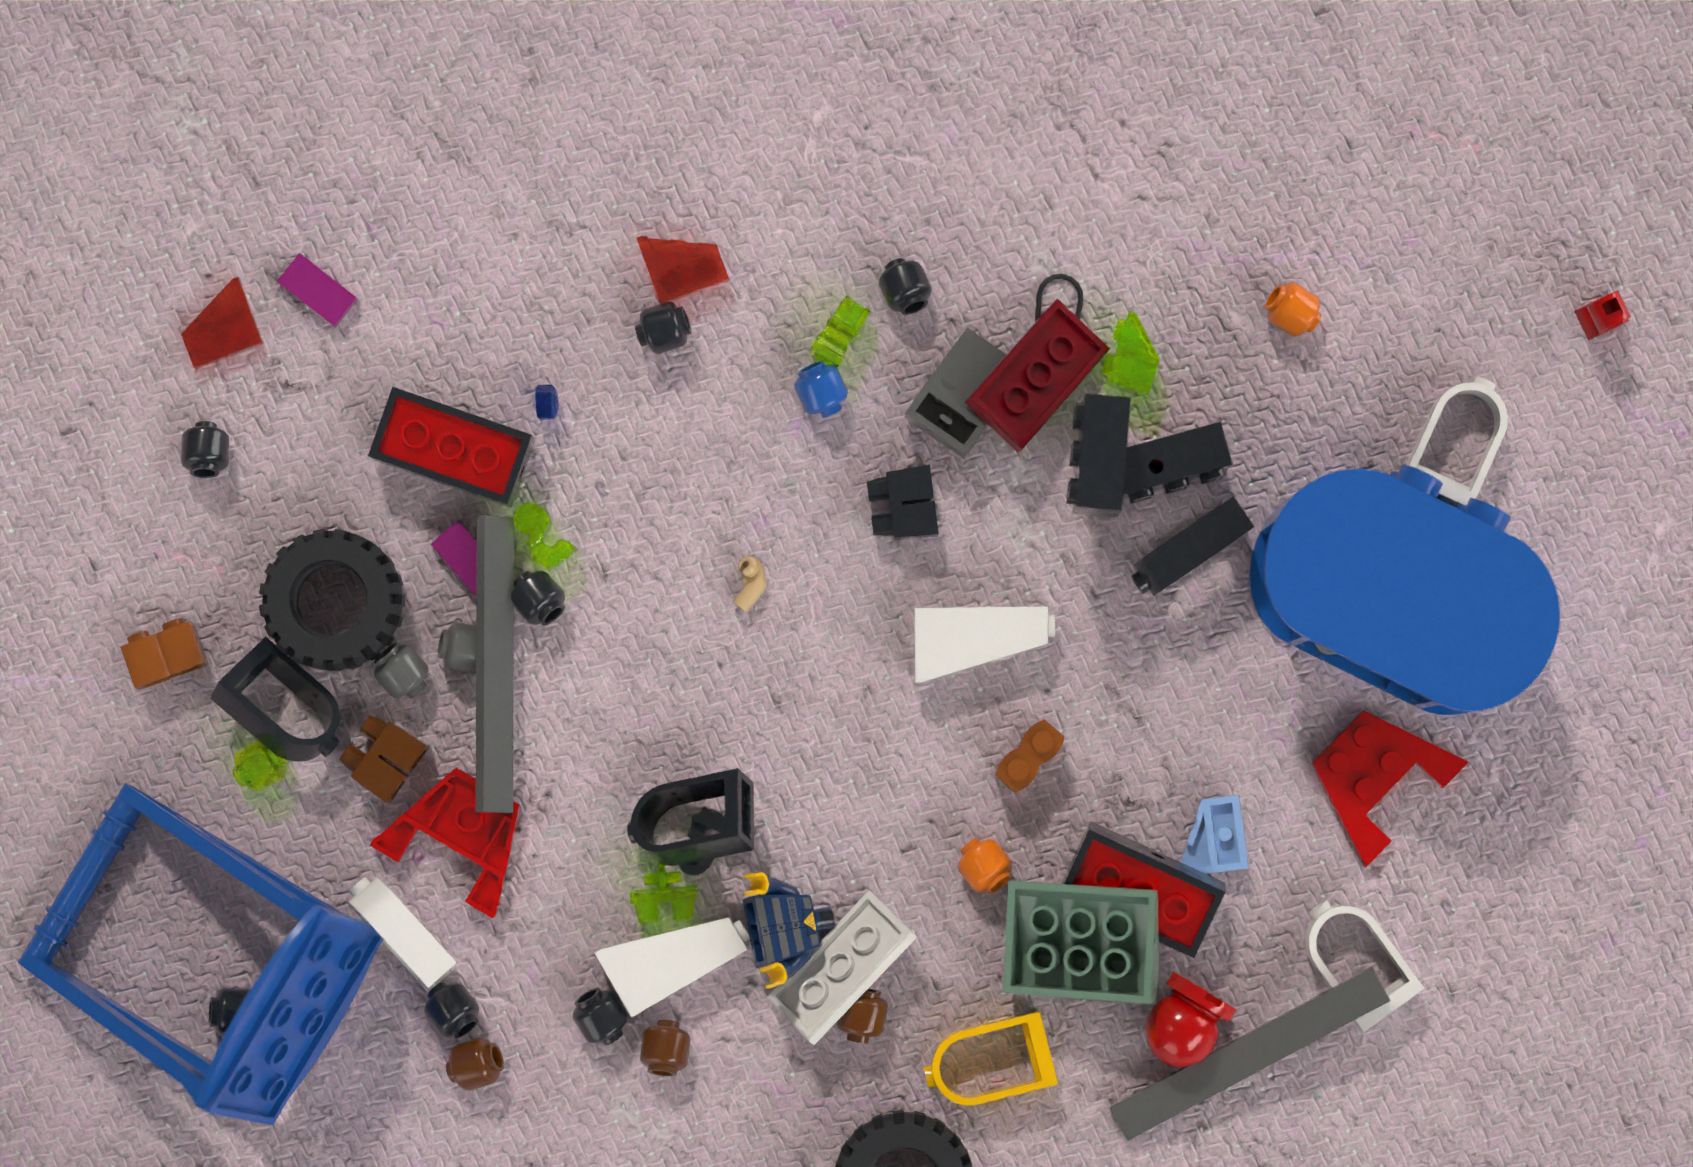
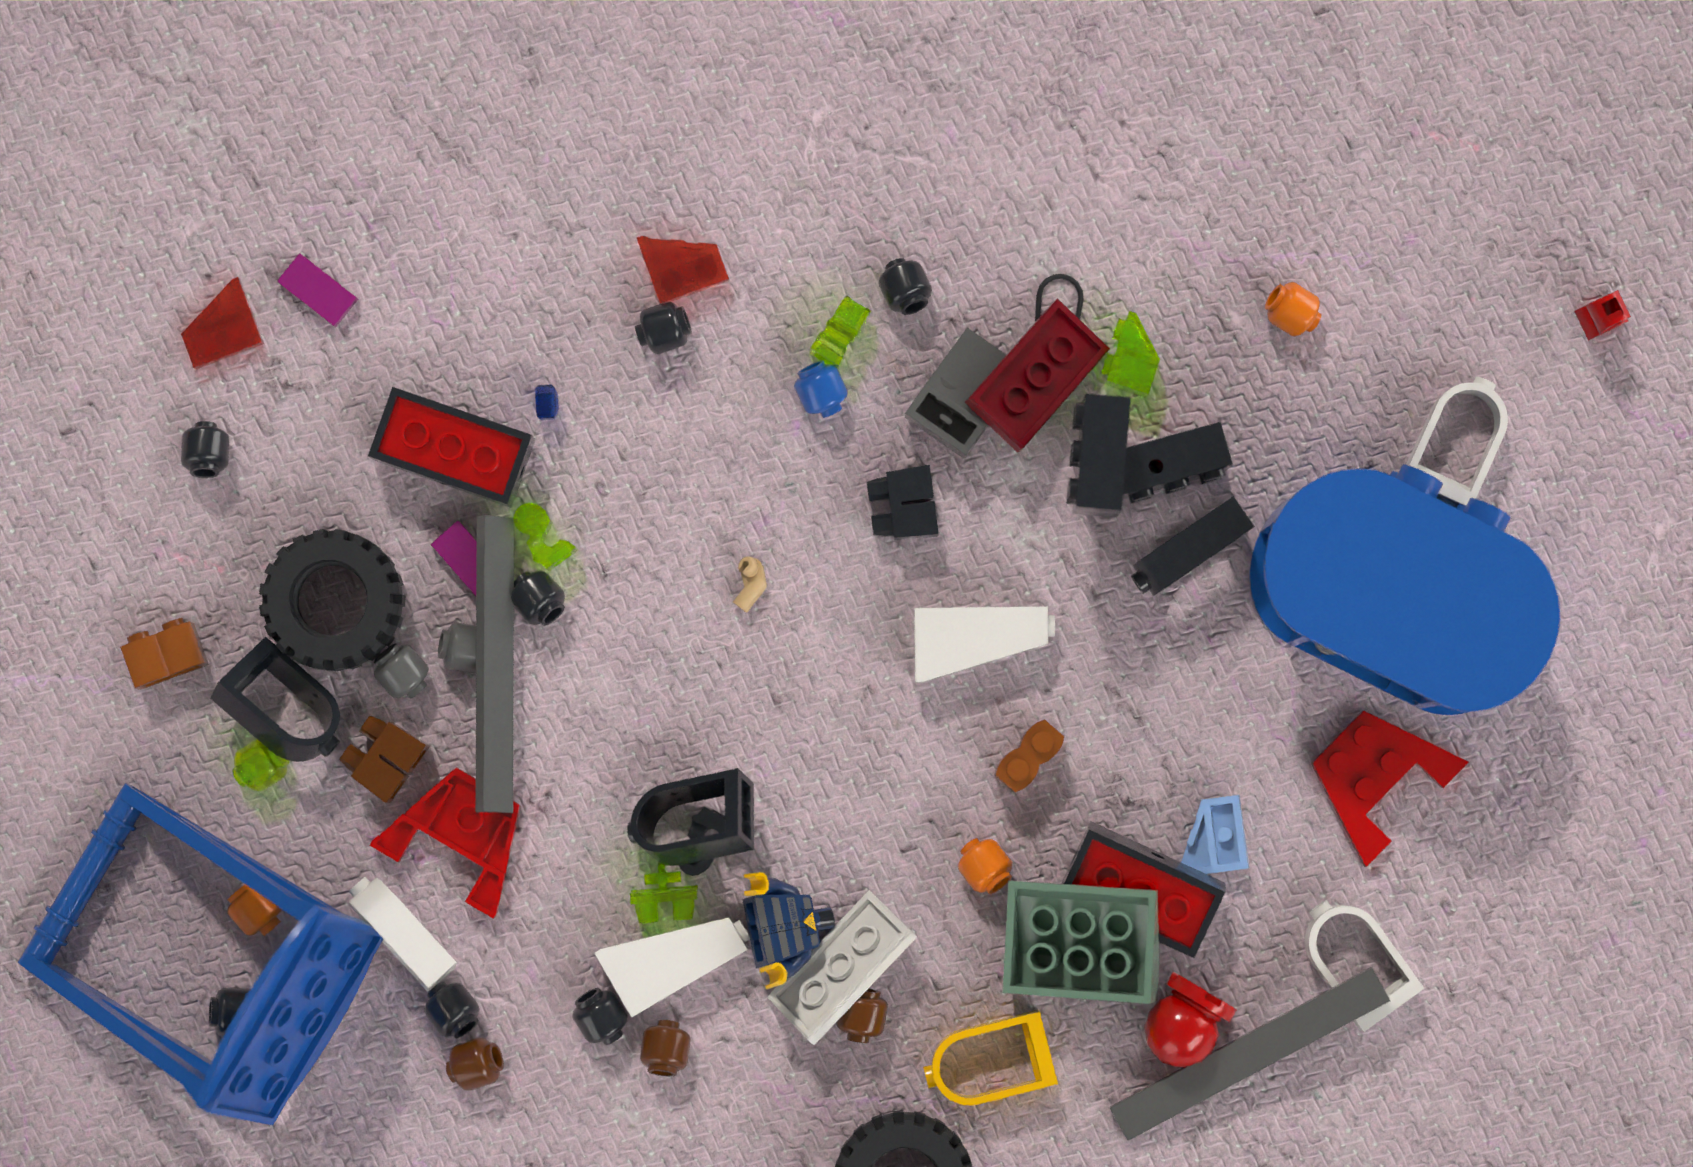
(252, 911): none -> orange head

